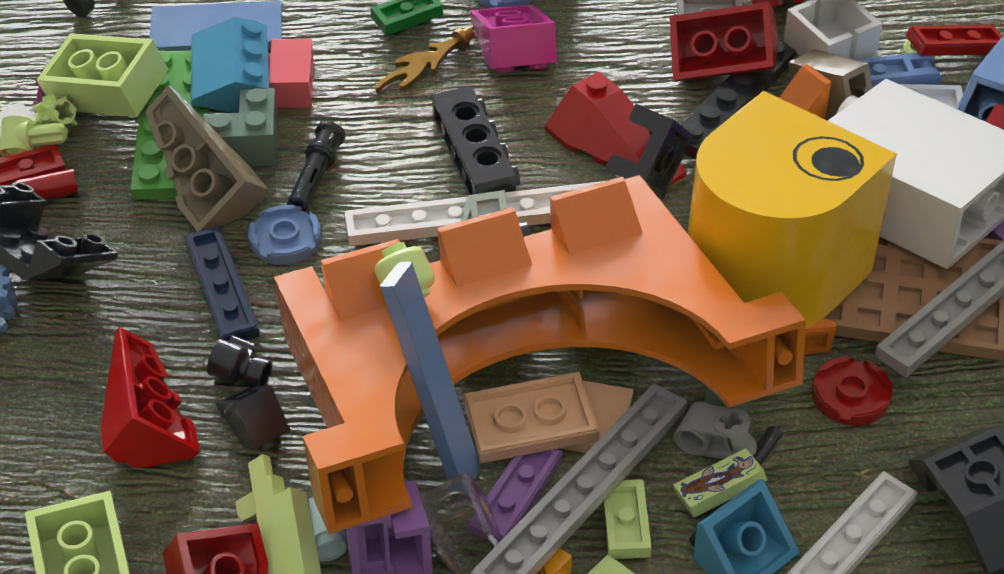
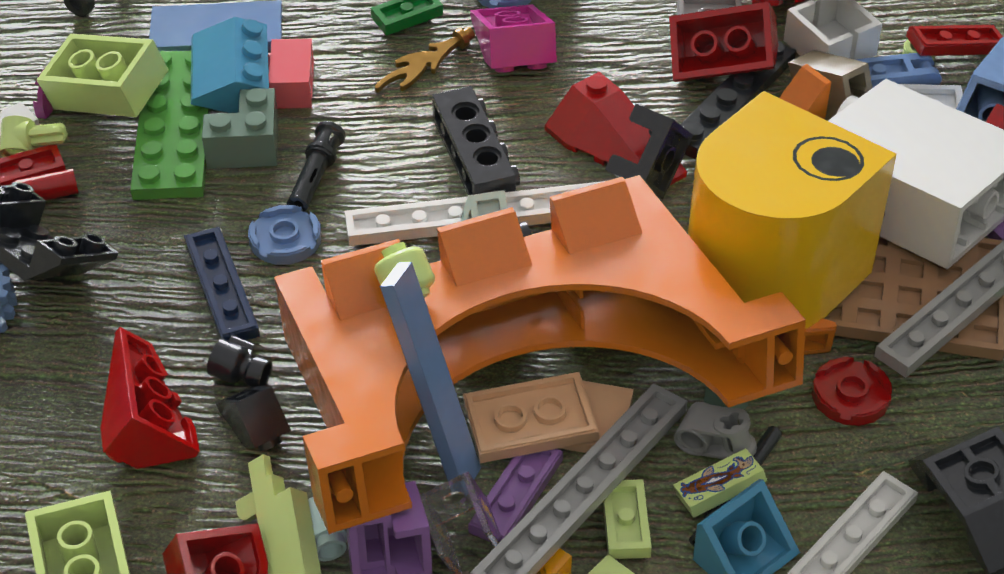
(55, 111): yellowish green gear -> none
(207, 173): dark tan wedge -> none

